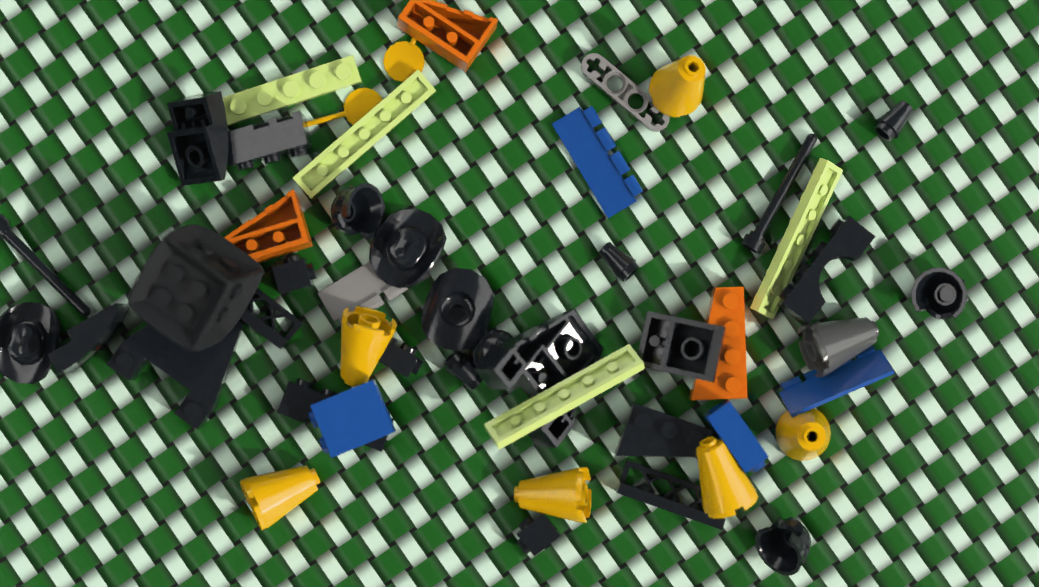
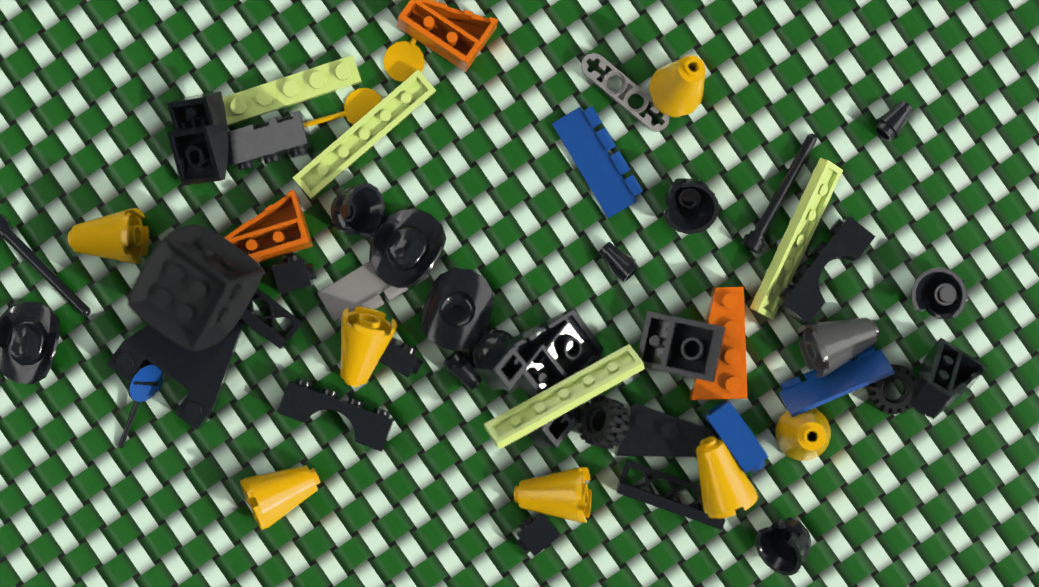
(88, 338): black slope -> none
(112, 236): none -> yellow cone
(141, 387): none -> blue piece
(351, 419): blue brick -> none
(614, 424): none -> black tyre
(690, 206): none -> black helmet
(893, 406): none -> black tyre
(944, 378): none -> black wedge

